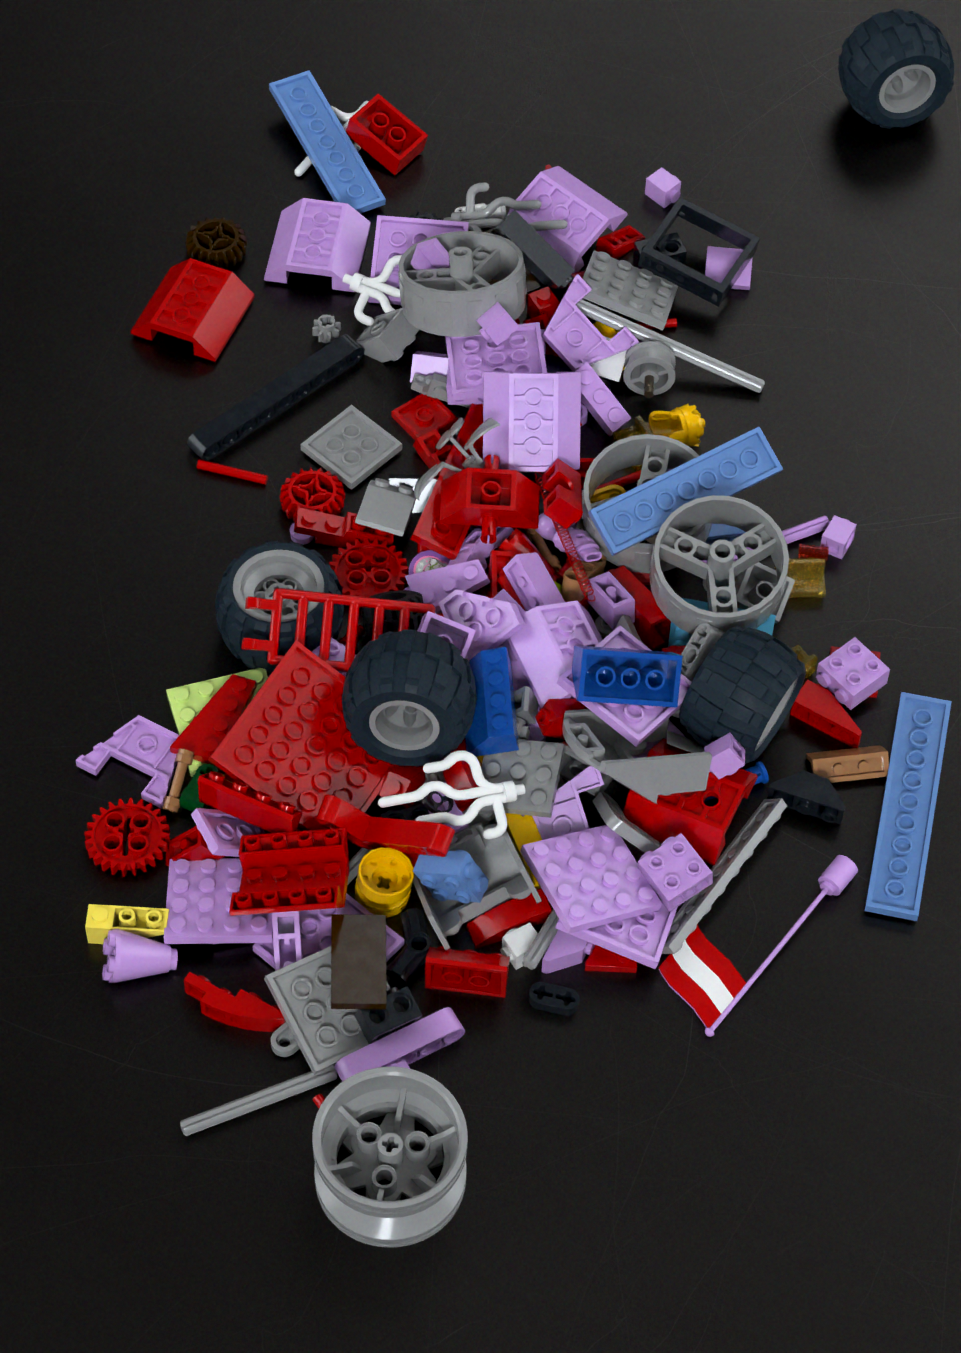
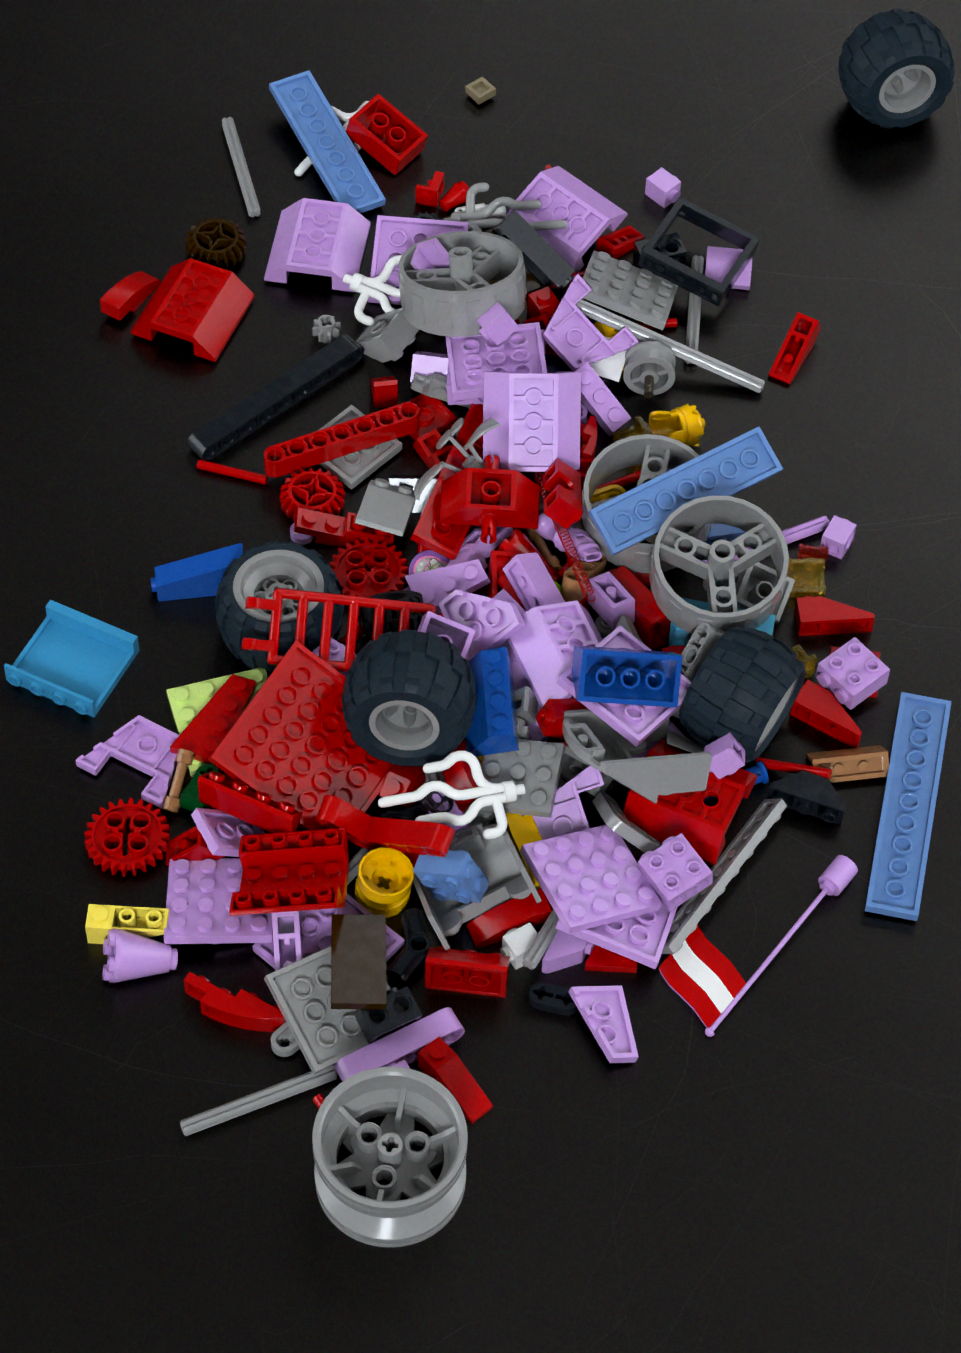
(73, 659): none -> dark azure panel
(128, 294): none -> red slope
(194, 575): none -> blue slope
(241, 167): none -> light grey axle
(341, 439): none -> red beam
(384, 391): none -> red slope
(431, 193): none -> red bracket
(446, 1067): none -> red slope
(454, 197): none -> red cone
(480, 90): none -> dark tan plate
(589, 438): none -> red slope
(608, 1019): none -> lavender wing
(694, 309): none -> light grey axle
(794, 767): none -> red bar
(795, 348): none -> red slope
(830, 617): none -> red slope

